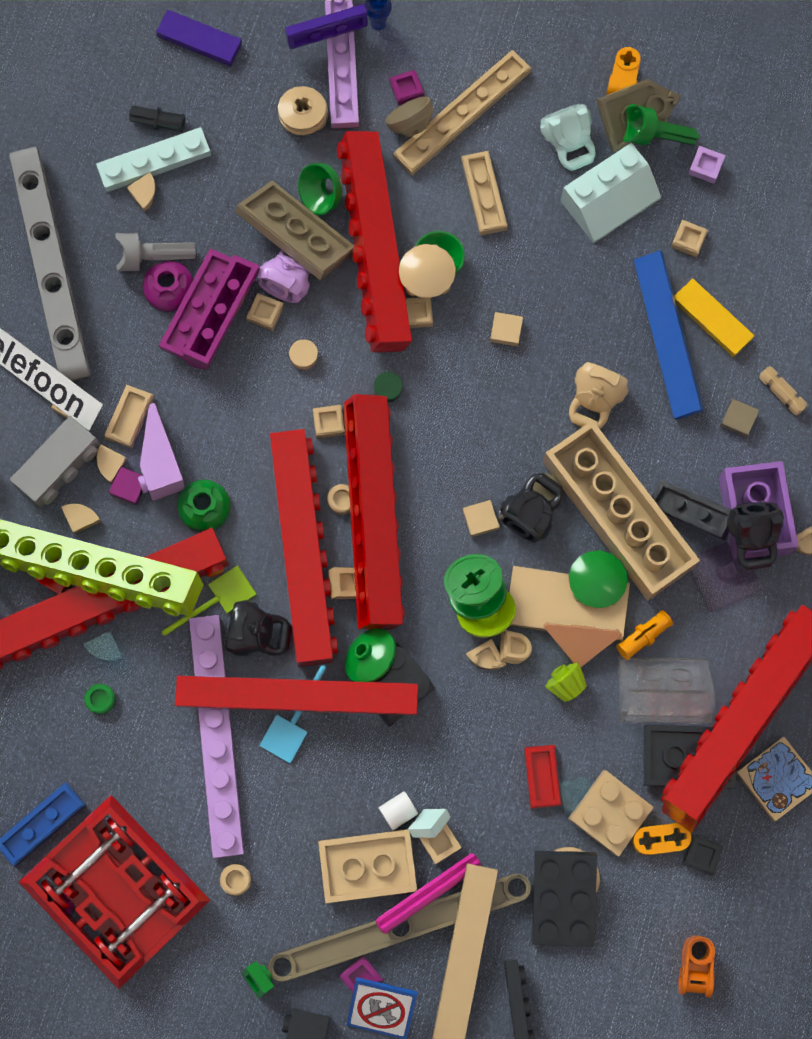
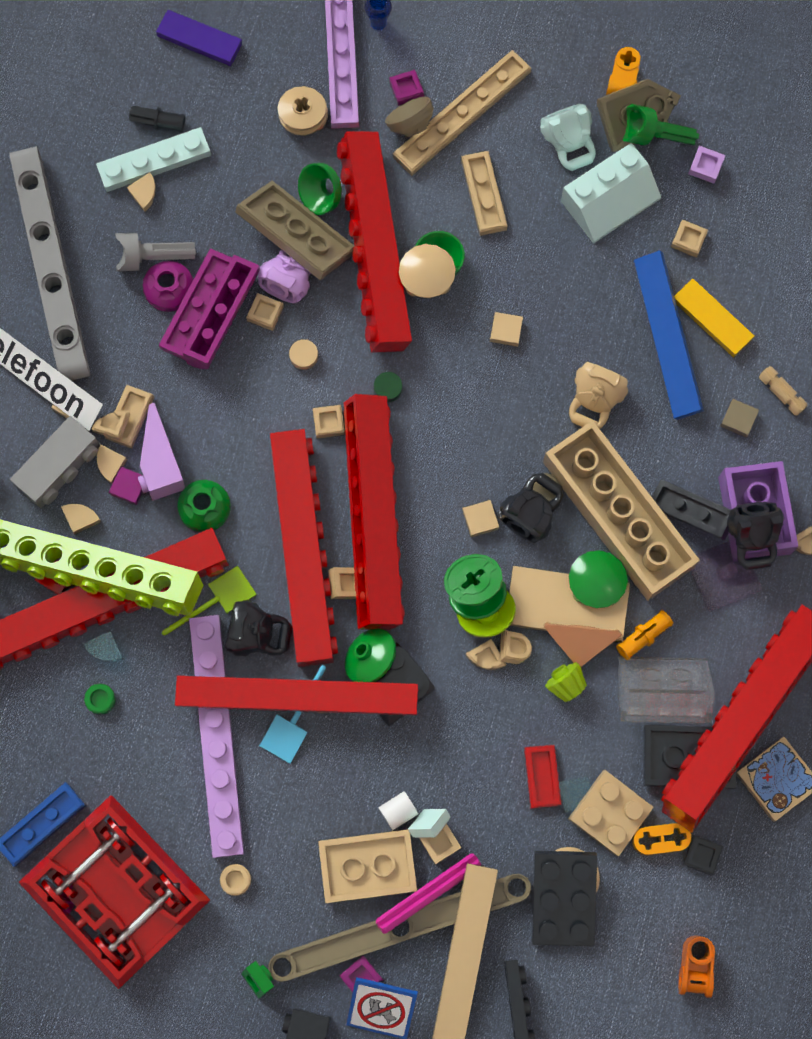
(112, 424): none -> tan tile
(326, 26): dark purple tile -> none
(339, 499): tan tile -> none
(419, 312): tan tile -> none

